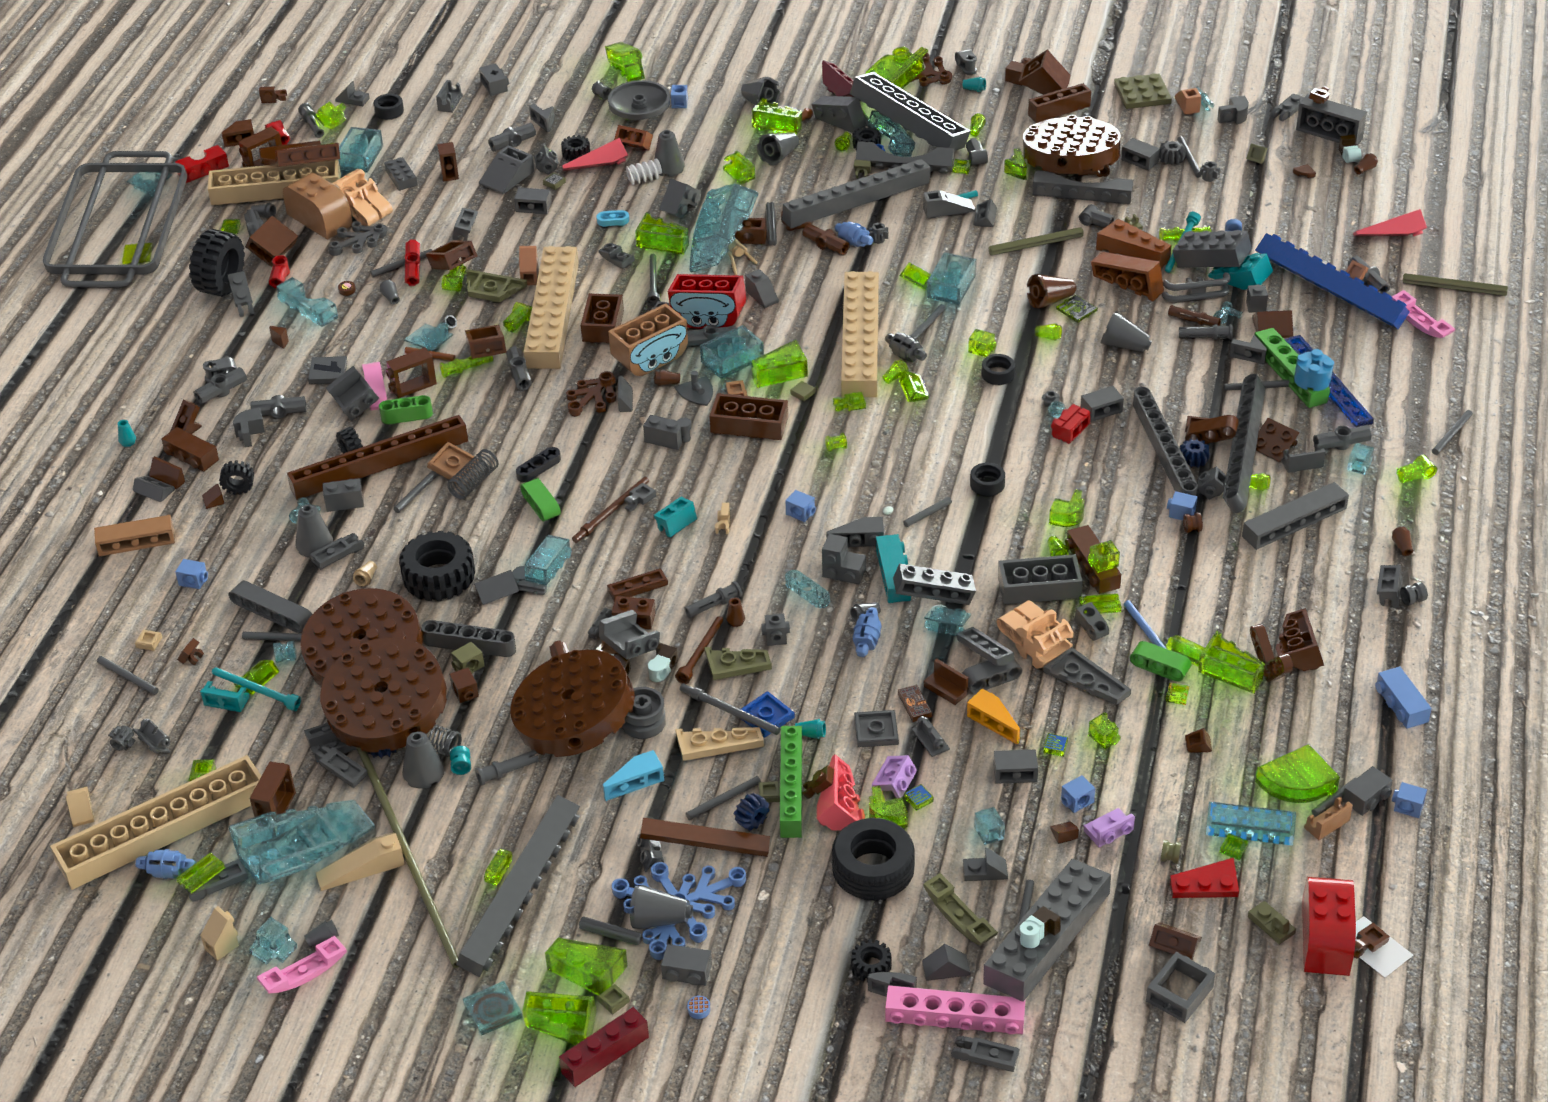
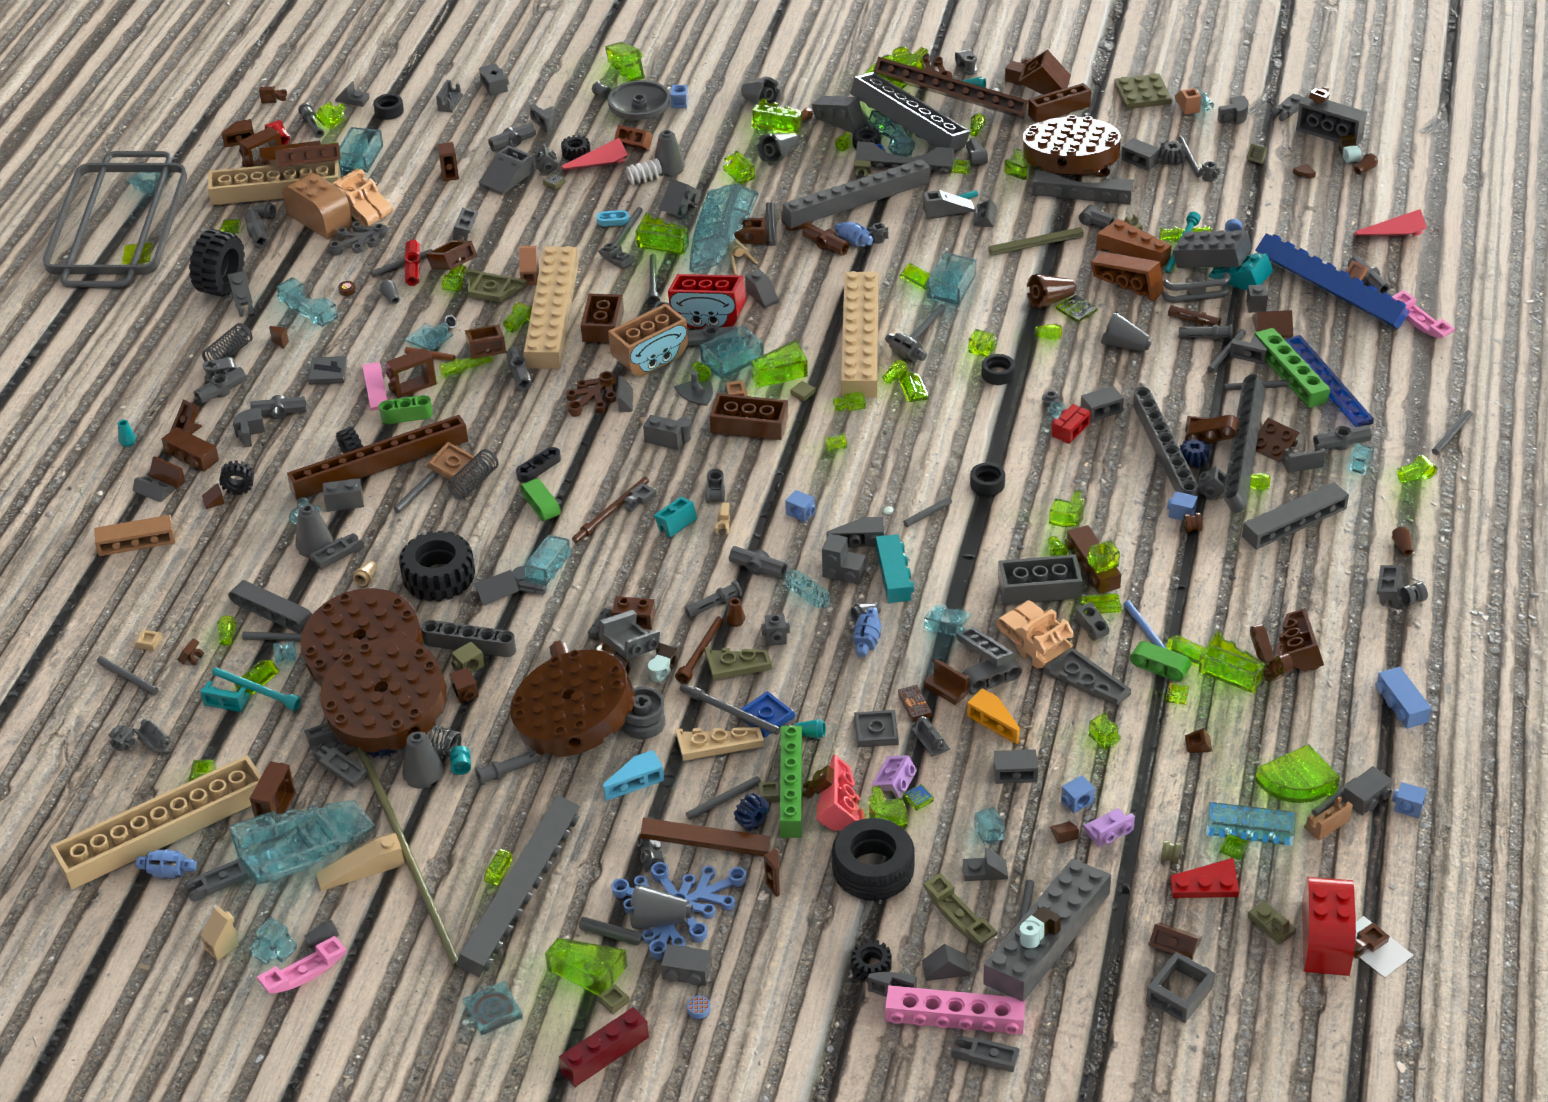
(80, 806): tan slope -> none
(191, 574): medium blue brick -> none
(203, 874): clear neon green tile -> none
(214, 159): red arch -> none
(226, 628): none -> clear neon green cone
(238, 334): none -> dark grey piece
(271, 240): reddish brown brick -> none
(279, 270): red piece -> none
(352, 393): dark grey panel -> none
(400, 173): dark grey piece -> none
(533, 200): dark grey brick -> none
(560, 1015): clear neon green wedge -> none
(628, 226): none -> dark grey bar
(638, 584): reddish brown tile -> none
(665, 377): reddish brown cone -> none
(704, 371): none -> clear neon green cone
(715, 486): none -> dark grey piece
(758, 562): none -> dark grey piece
(771, 867): none -> reddish brown slope
(836, 80): dark red wedge -> none
(934, 584): dark grey brick -> none
(951, 87): none -> reddish brown brick
(1055, 744): clear neon green tile -> none
(1225, 352): none -> dark grey bar
(1227, 308): clear light blue piece -> none
(1313, 370): dark azure brick -> none
(1455, 284): olive axle -> none

